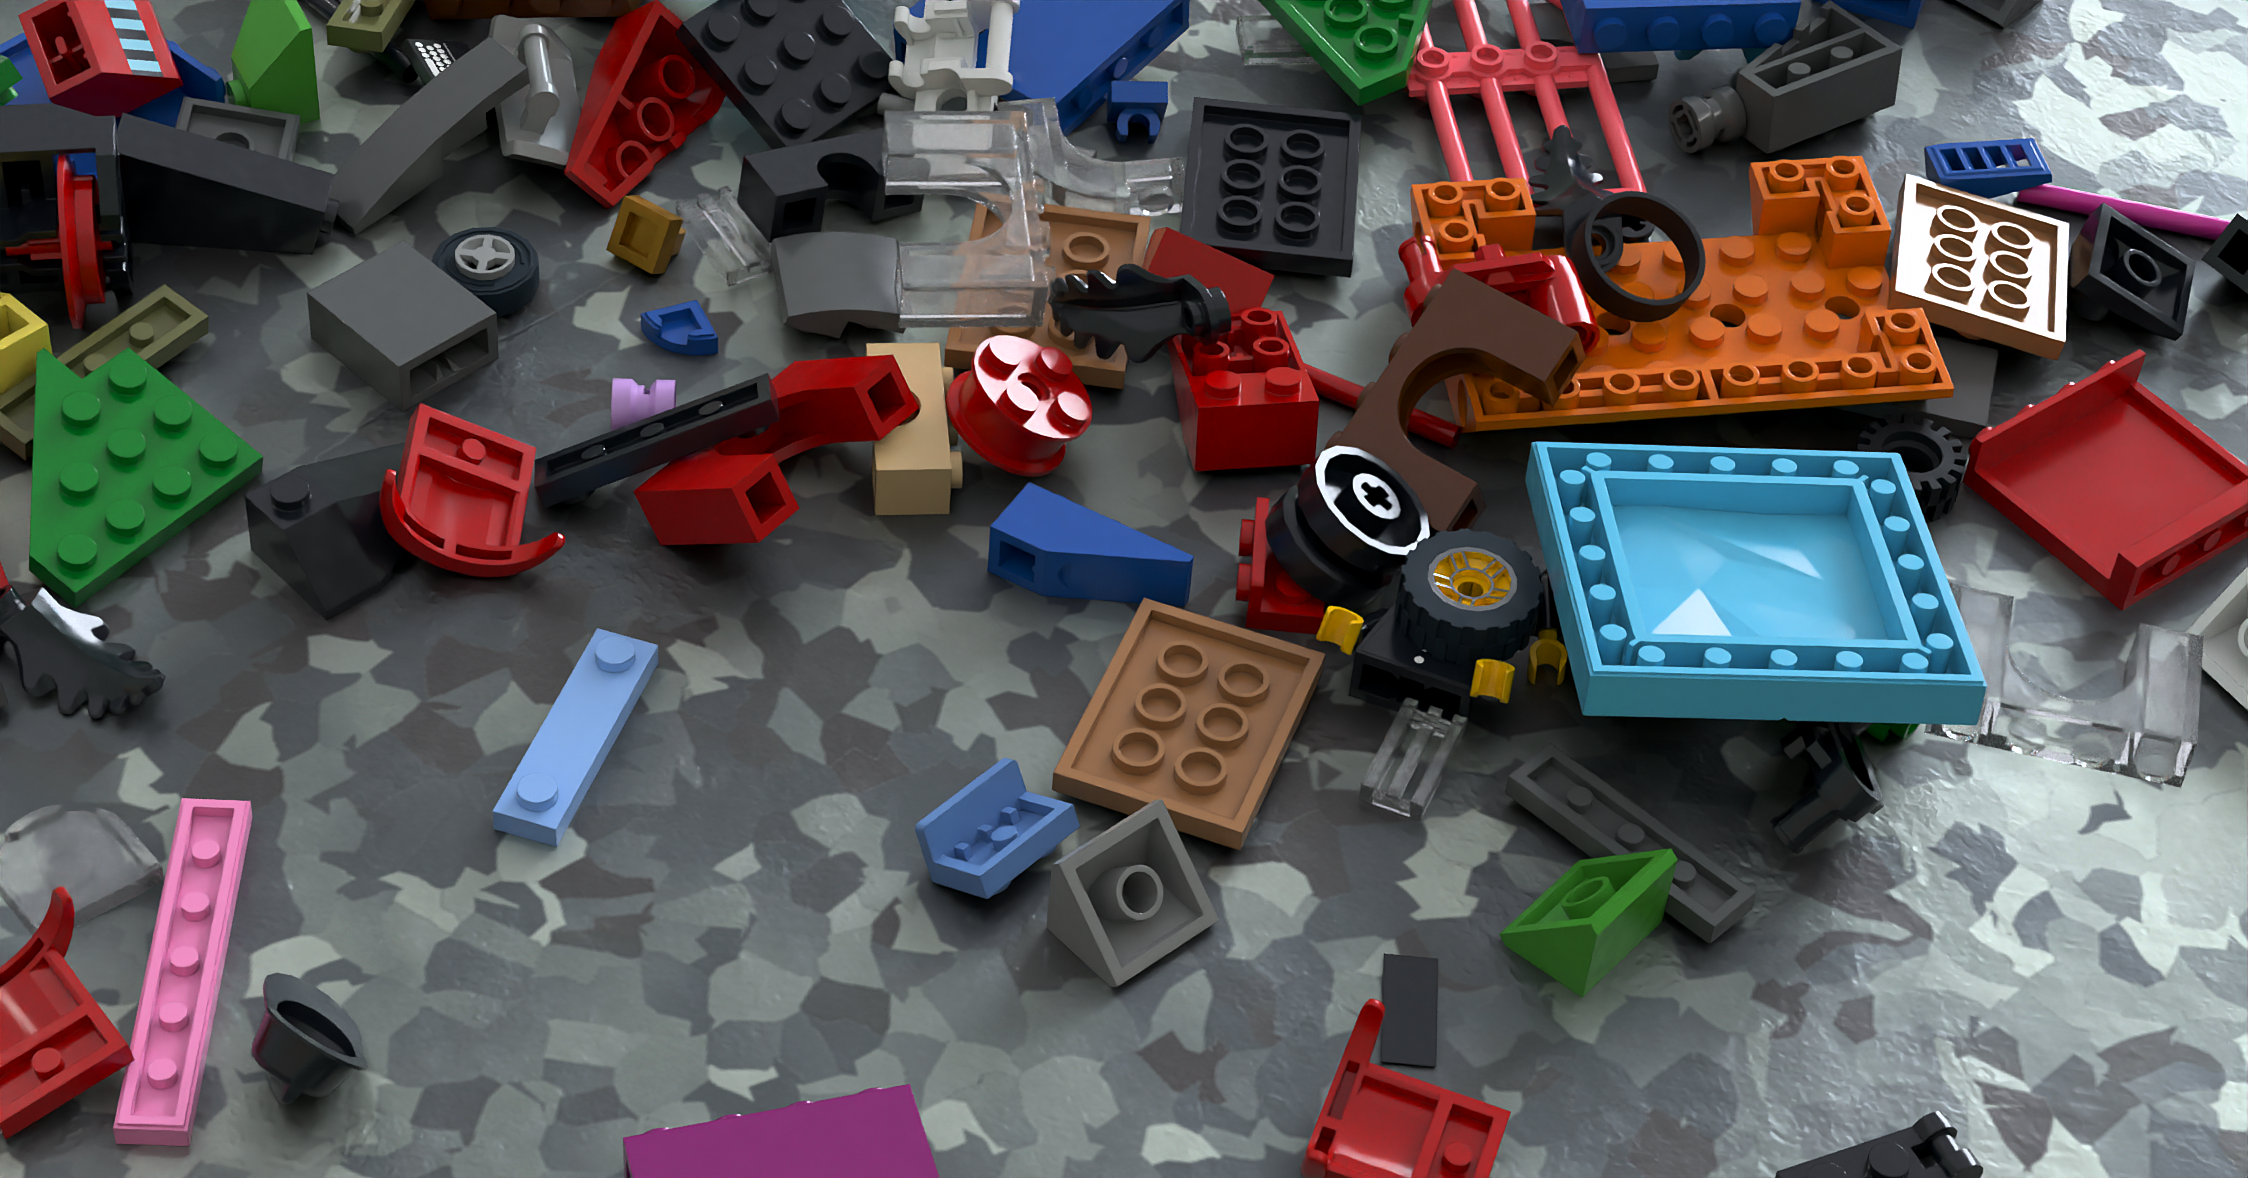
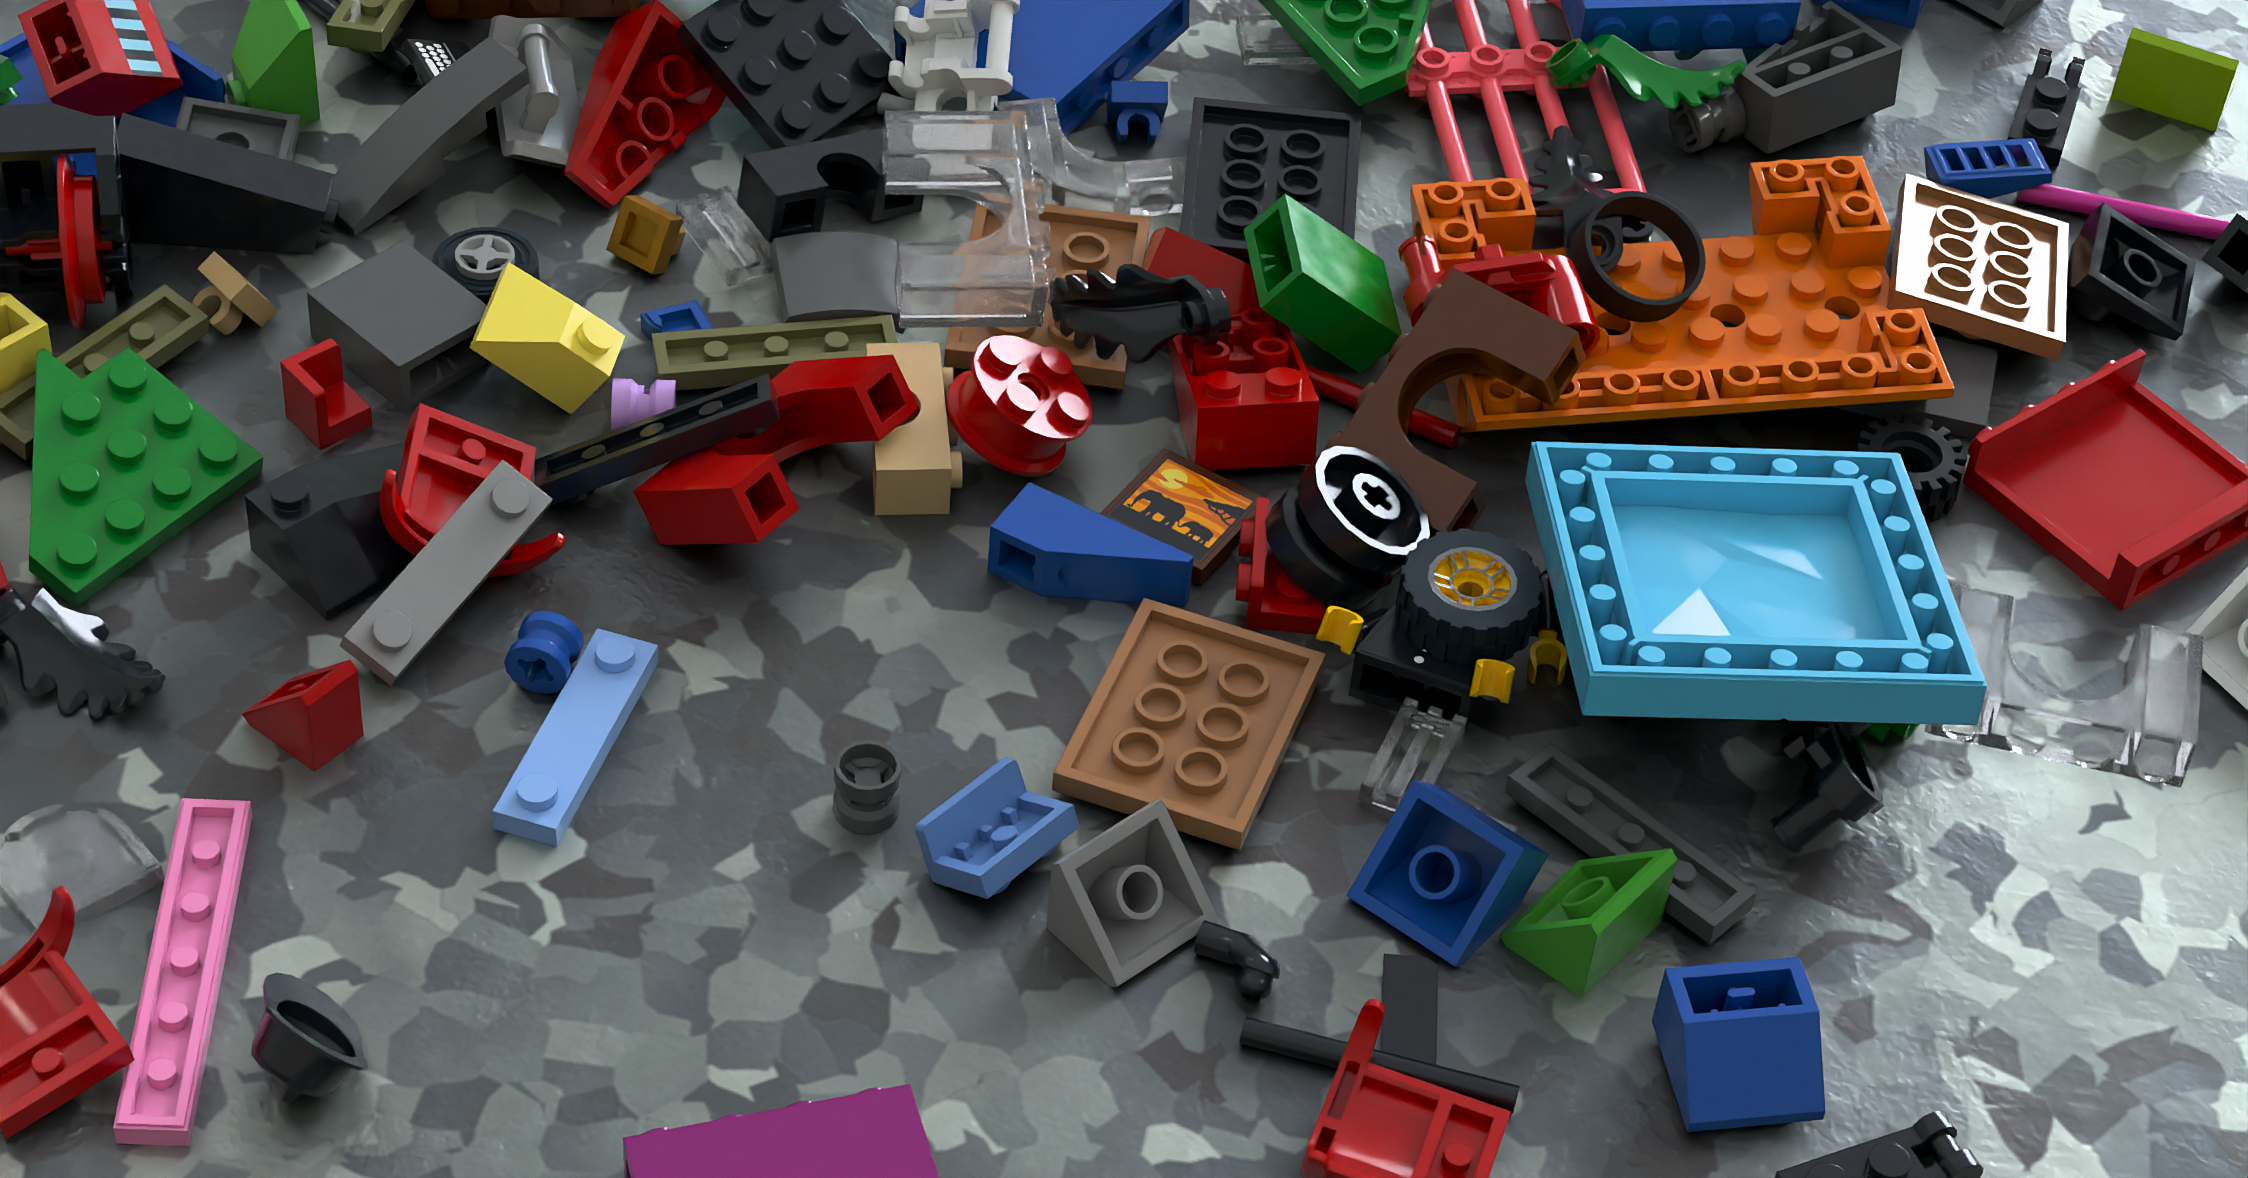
(232, 295): none -> tan tile
(312, 714): none -> red slope
(319, 398): none -> red panel
(446, 573): none -> light grey plate
(544, 652): none -> blue wheel
(546, 340): none -> light yellow slope
(744, 352): none -> olive plate
(867, 787): none -> dark grey wheel
(1185, 509): none -> tile
(1241, 951): none -> black arm
(1322, 284): none -> green brick
(1329, 1052): none -> black bar
(1446, 873): none -> blue slope
(1637, 72): none -> green plant
(1741, 1043): none -> blue slope
(2047, 107): none -> black hinge
(2175, 79): none -> lime slope

